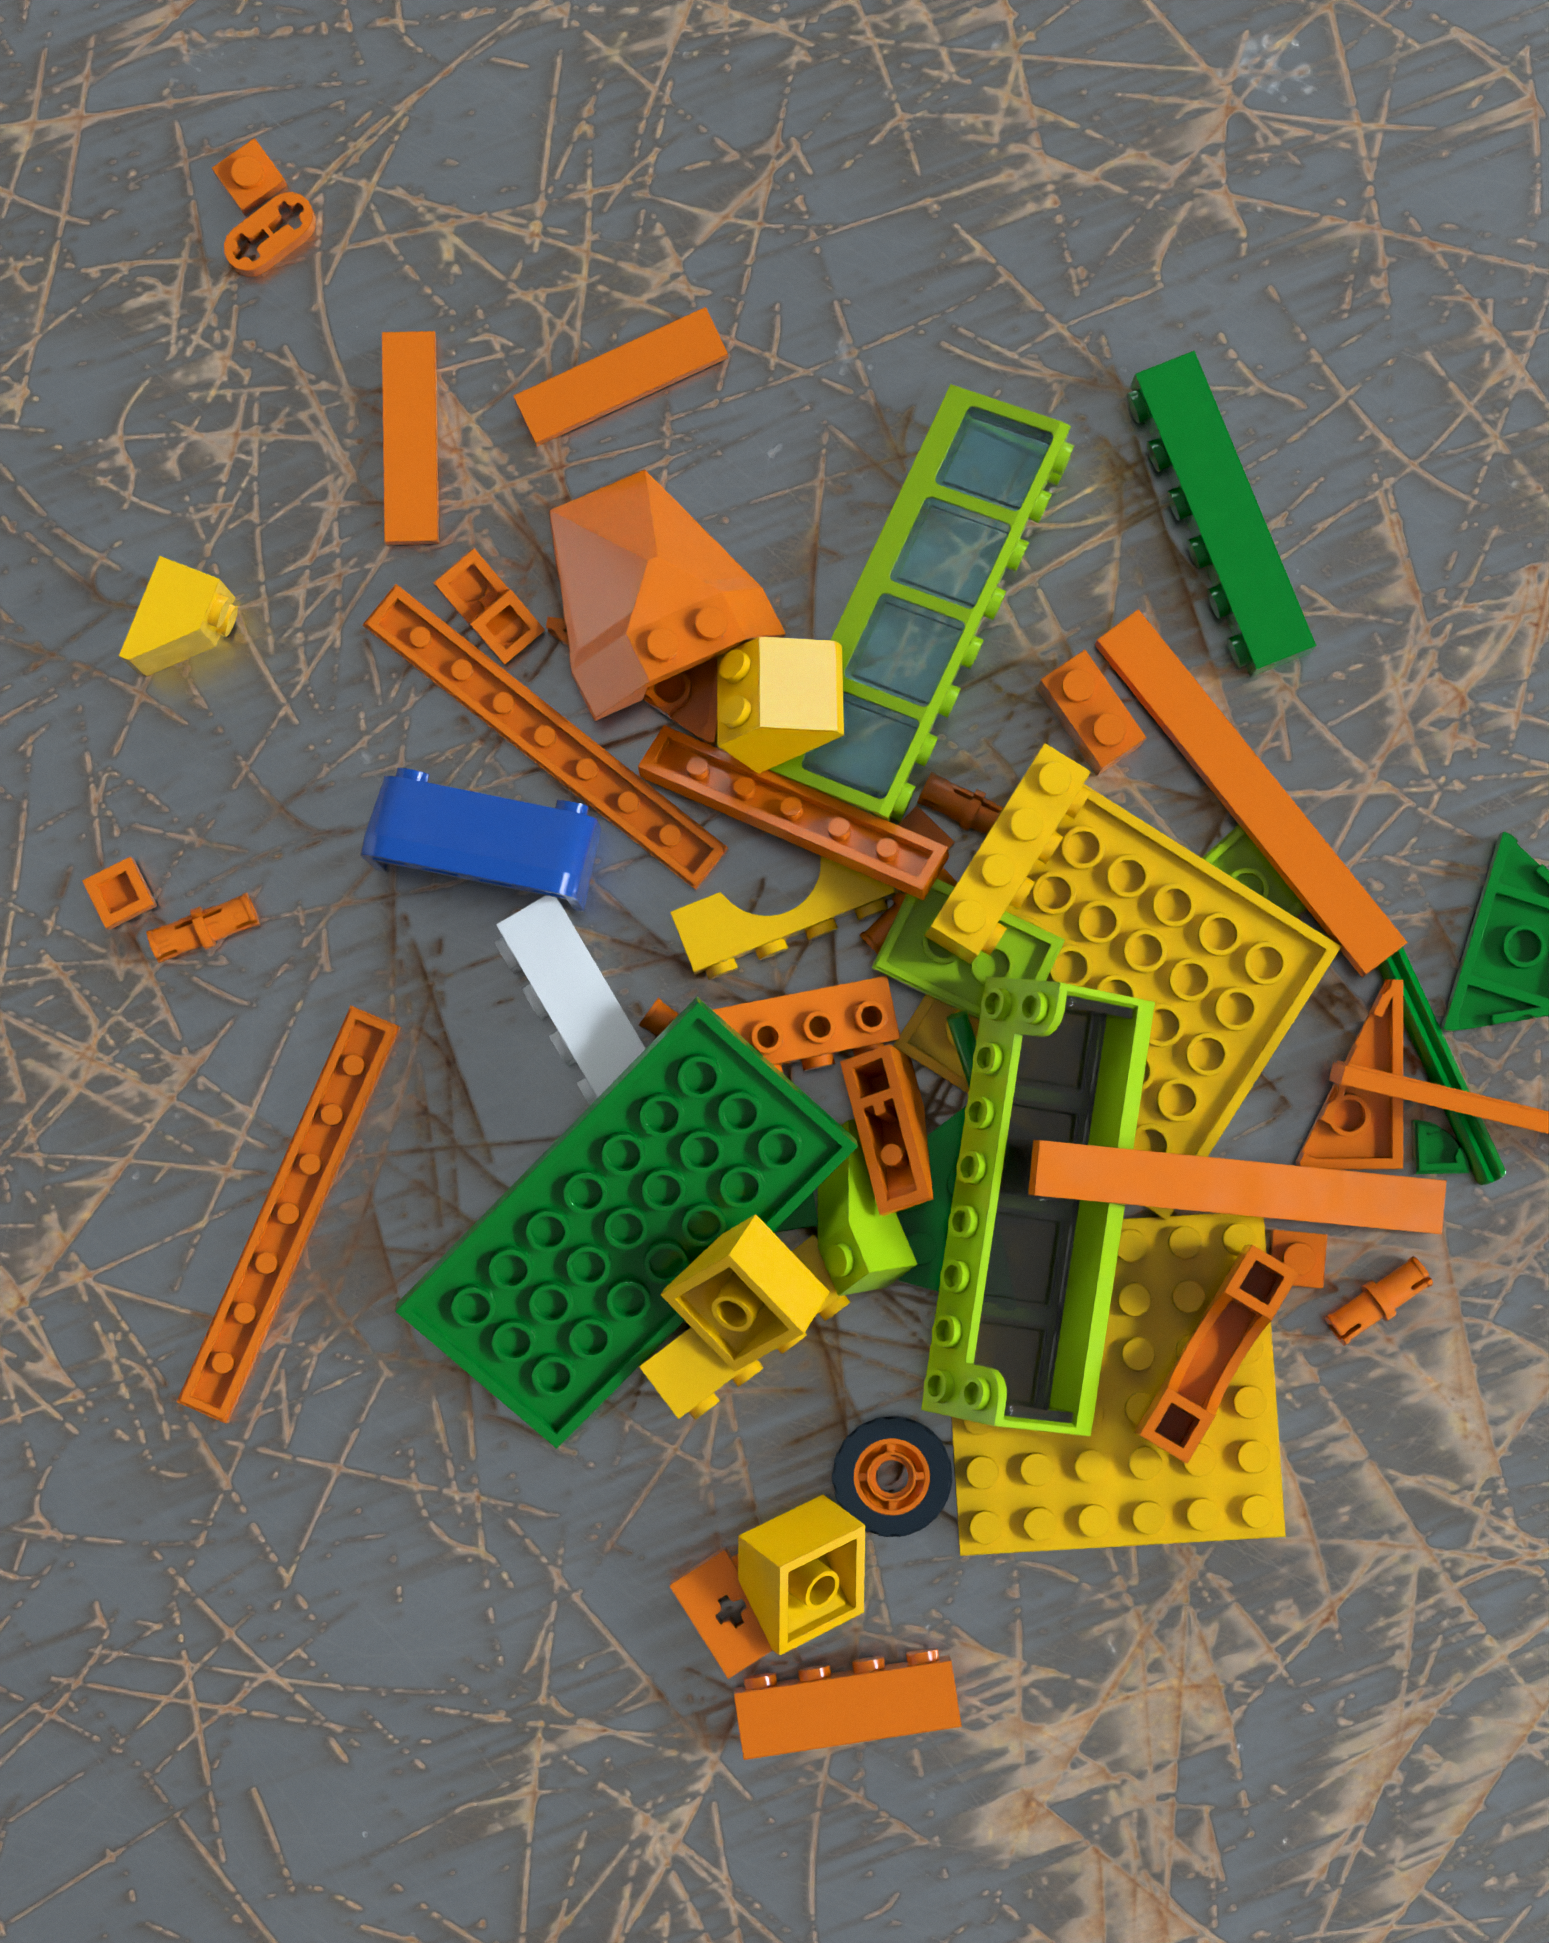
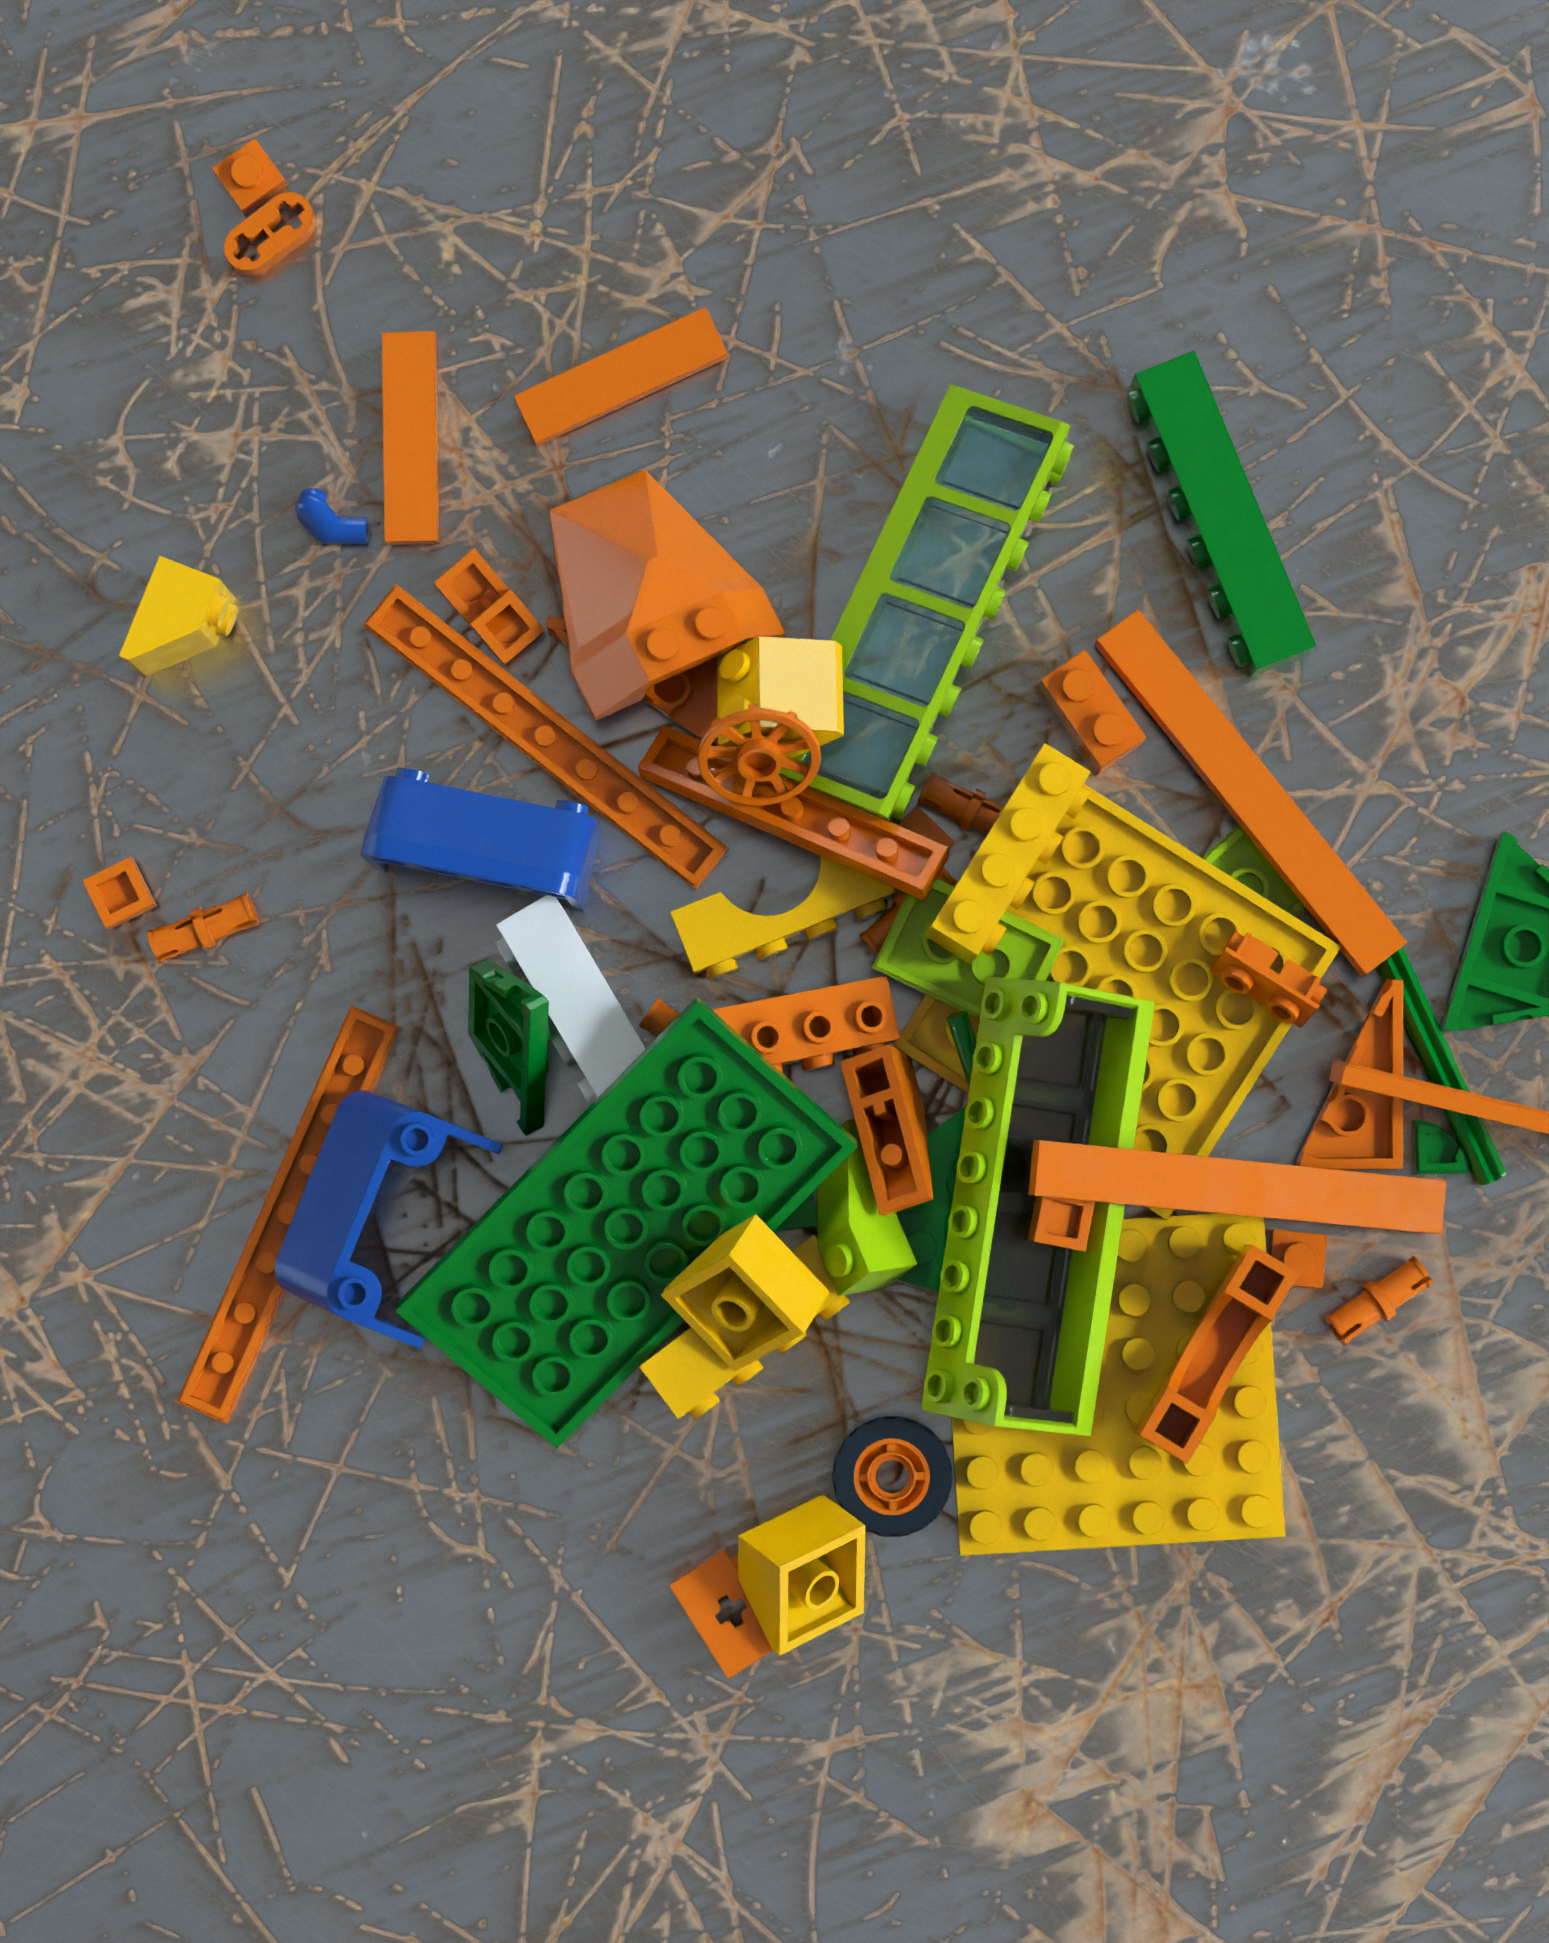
(323, 522): none -> blue arm
(339, 1196): none -> blue windscreen
(511, 1036): none -> green wing
(759, 756): none -> orange wheel
(848, 1705): orange brick -> none
(1061, 1222): none -> orange plate
(1246, 969): none -> orange hinge

